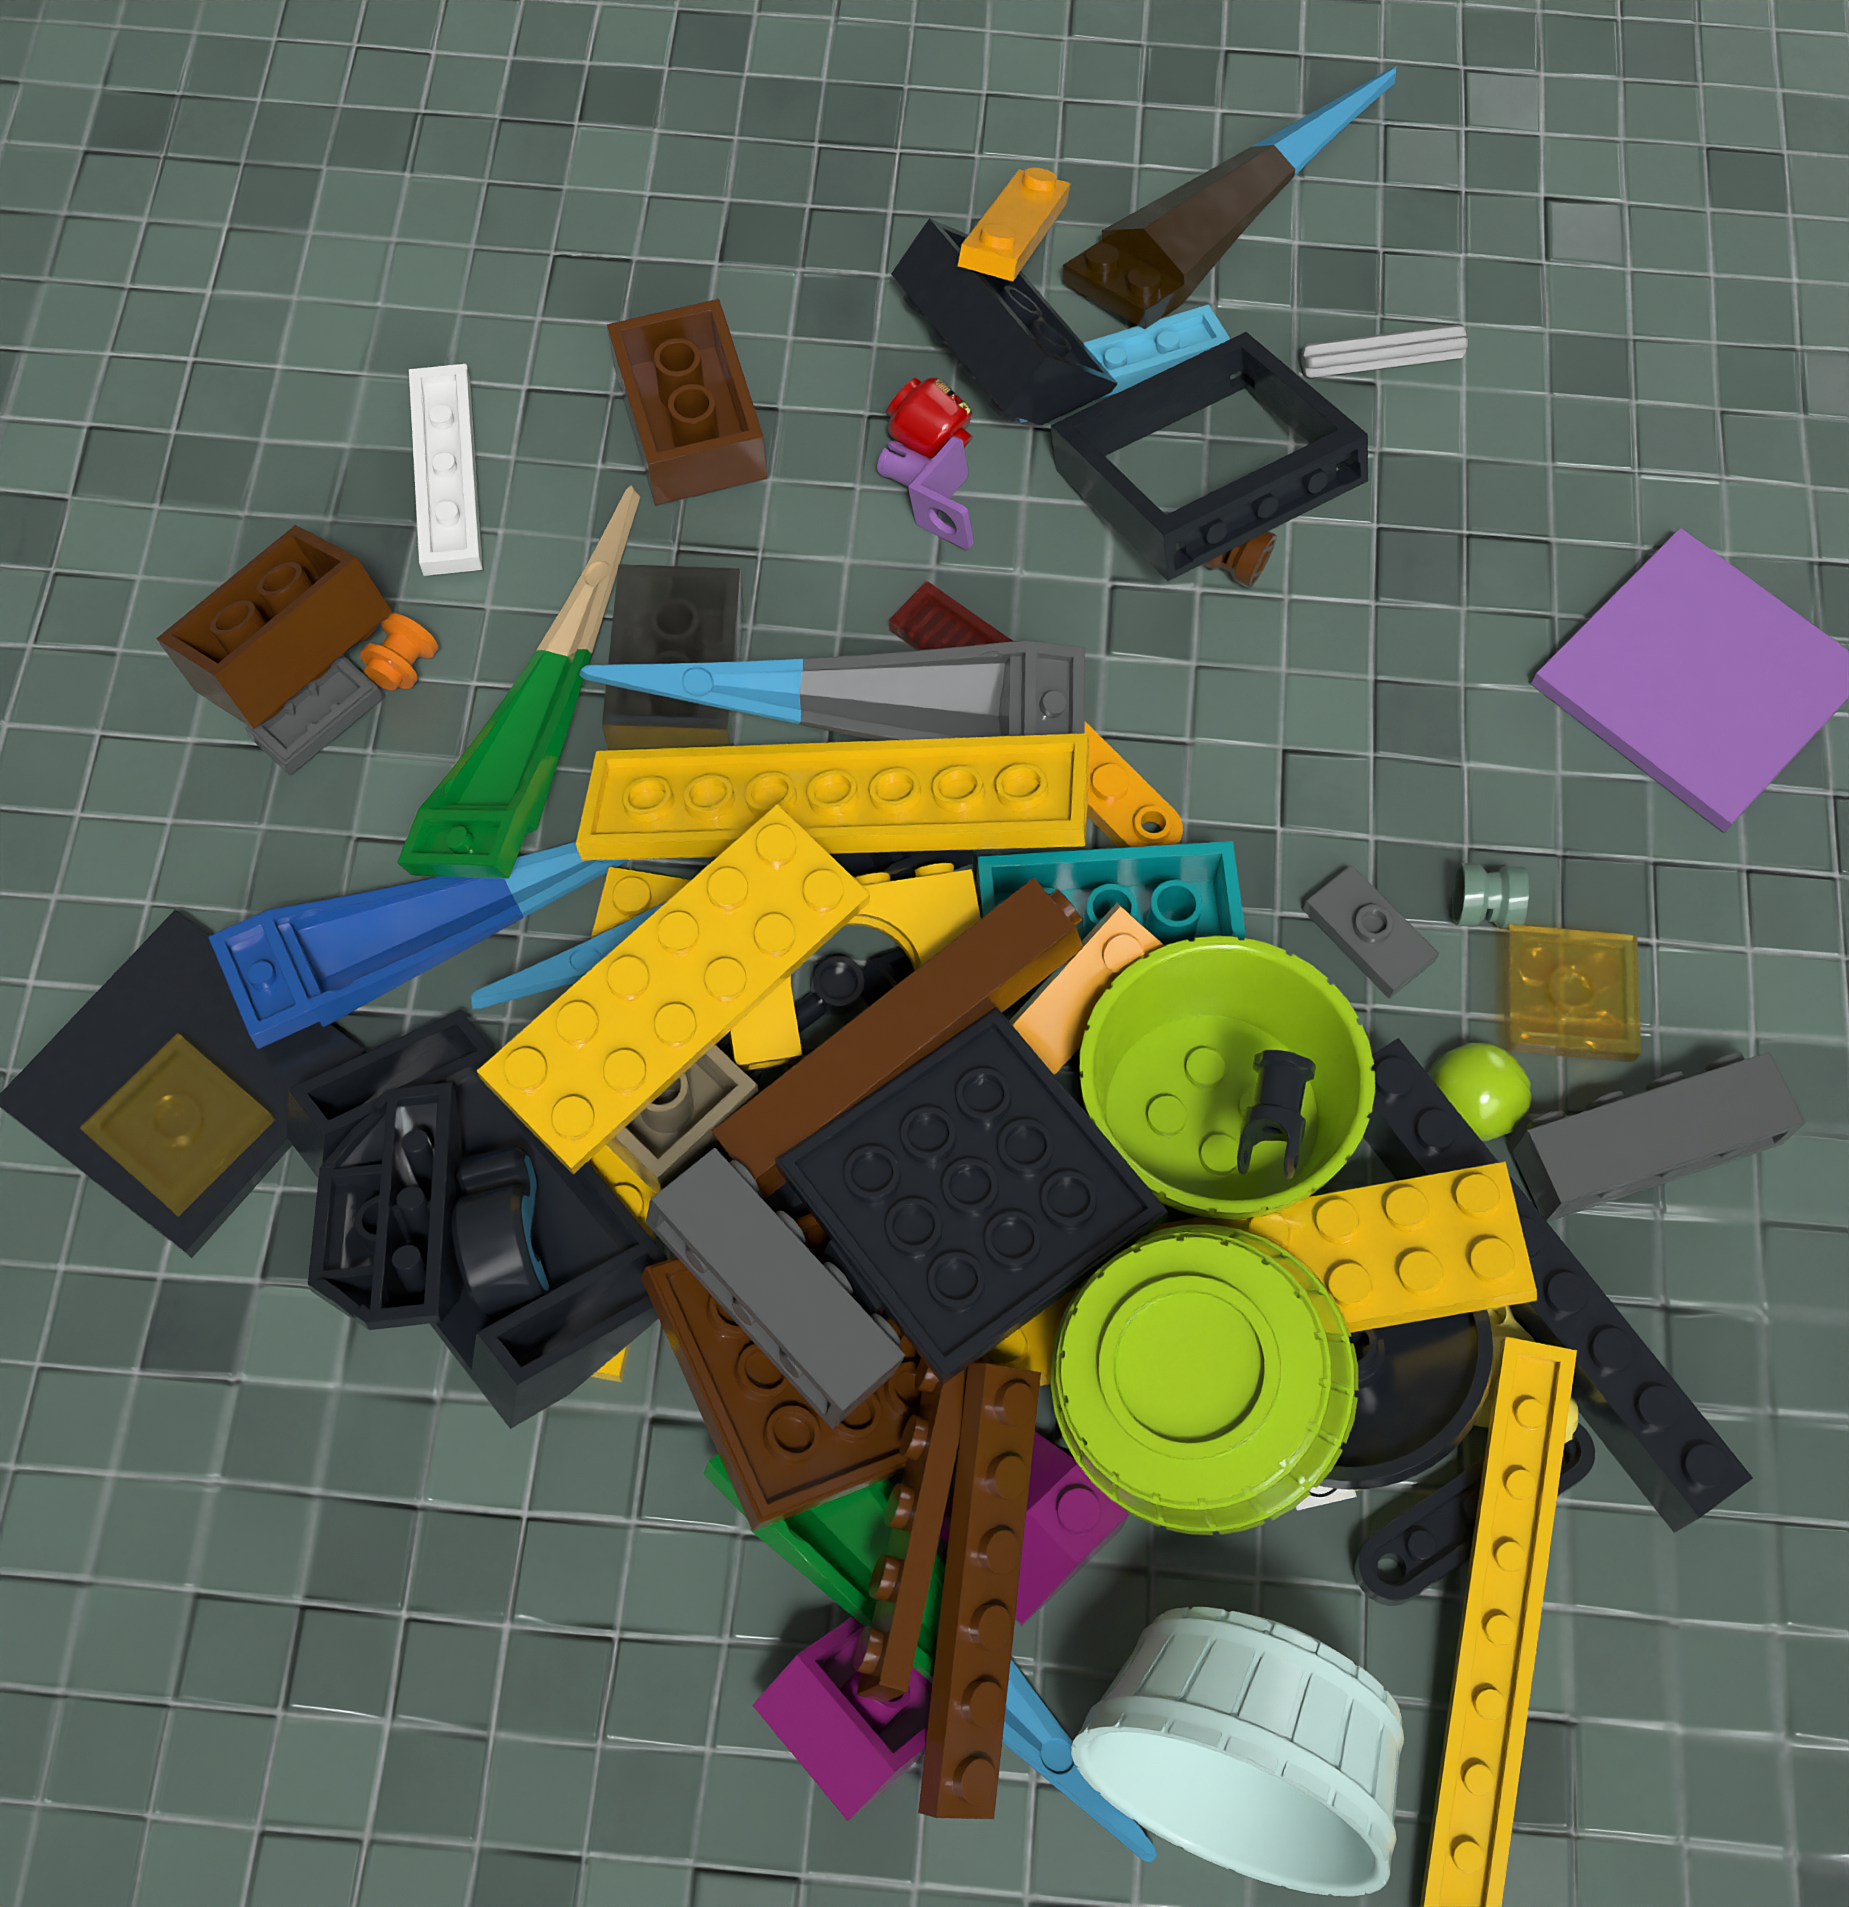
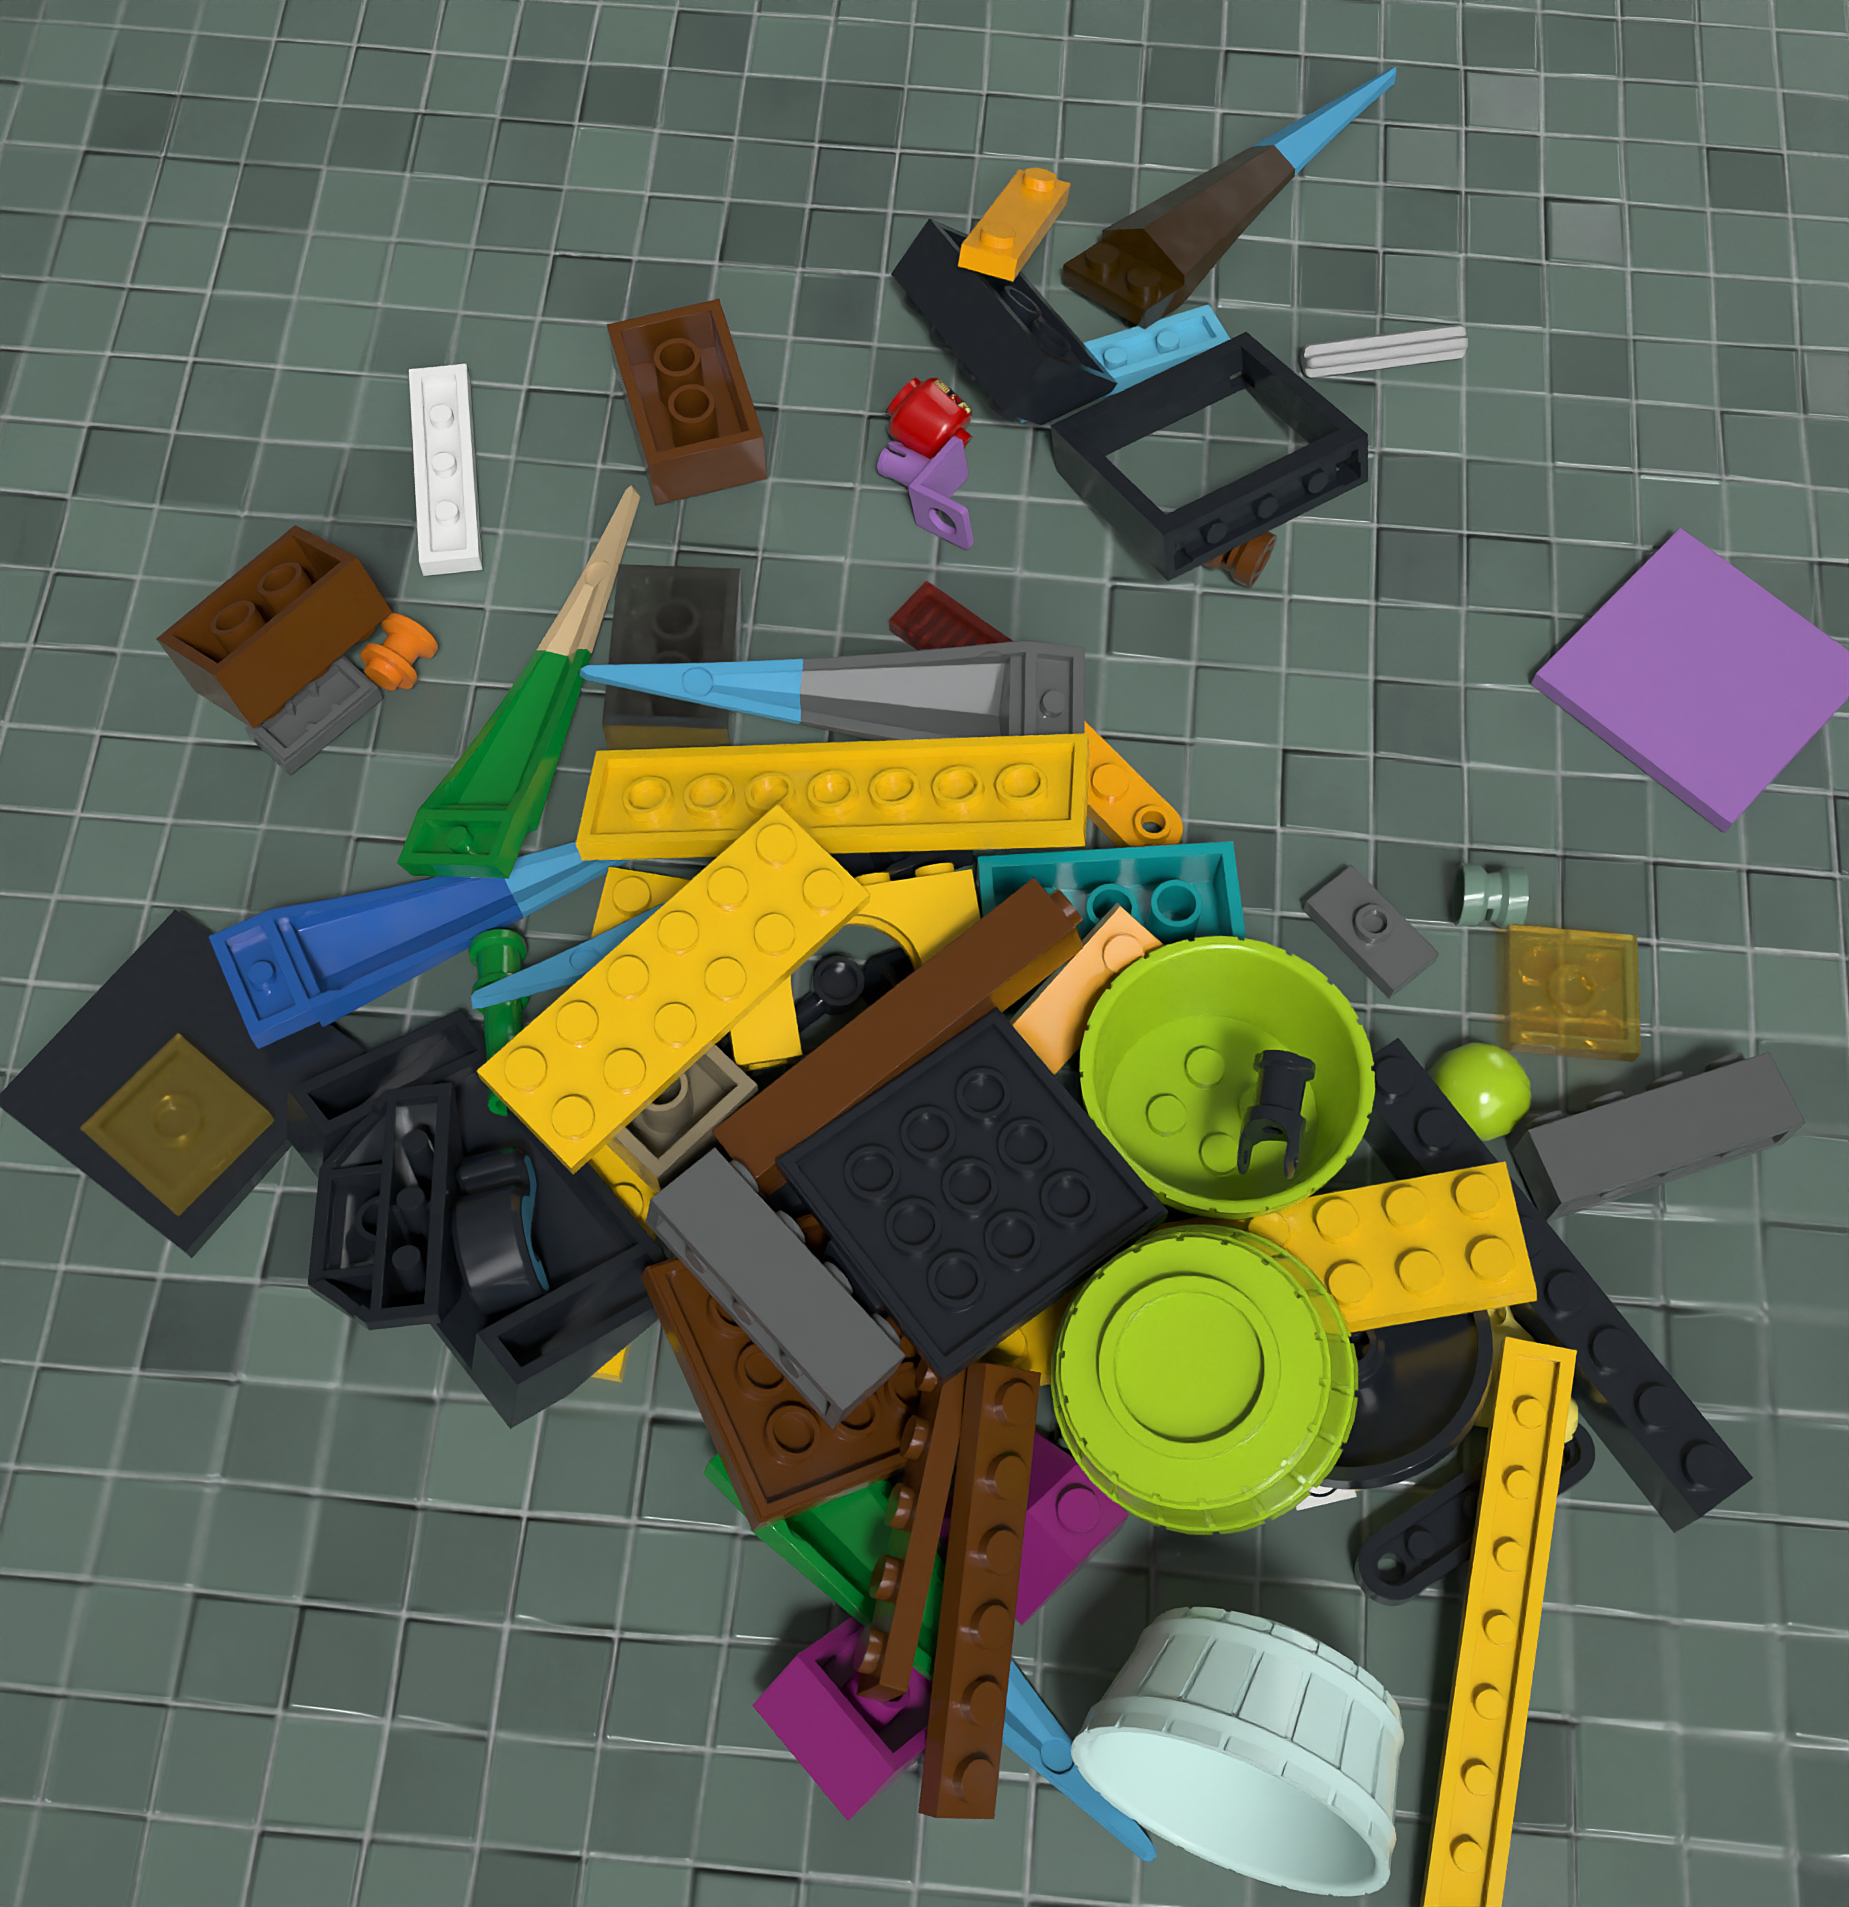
(497, 956): none -> green pin

